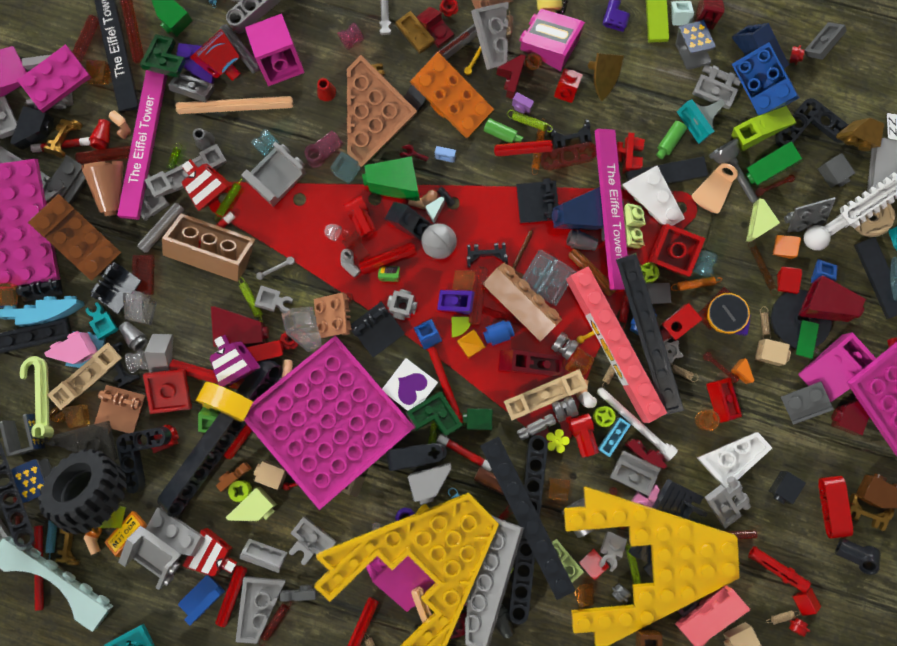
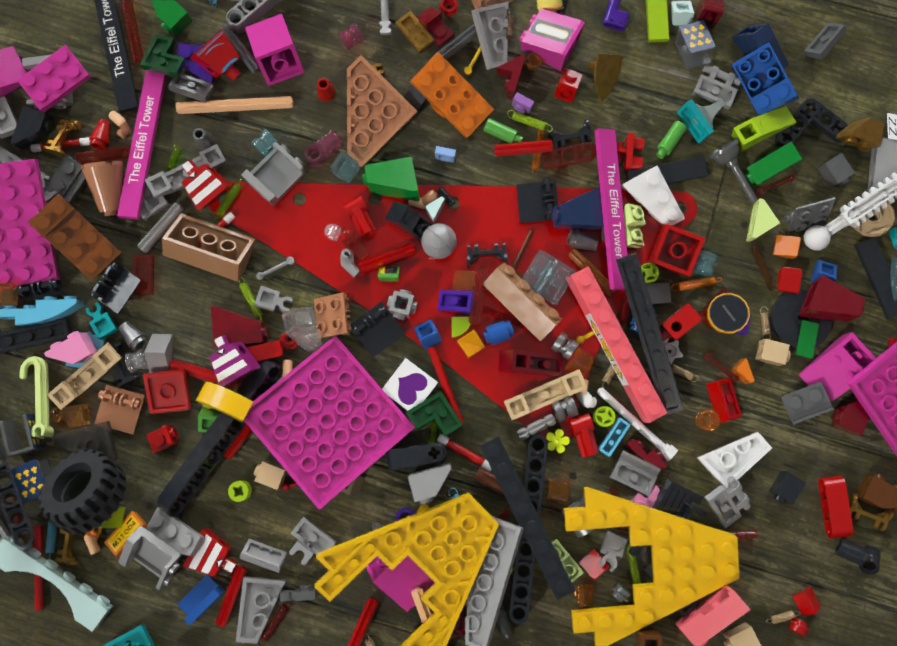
(85, 37): clear red axle -> none
(99, 71): clear orange slope -> none
(133, 451): black beam -> none
(139, 307): clear slope -> none
(228, 478): dark orange plate -> none
(253, 507): yellowish green slope -> none
(411, 152): dark red hand -> none
(453, 43): clear red hinge -> none
(478, 419): dark green brick -> none
(715, 188): light nougat piece -> none
(787, 574): red pin -> none
(796, 55): red plate -> none

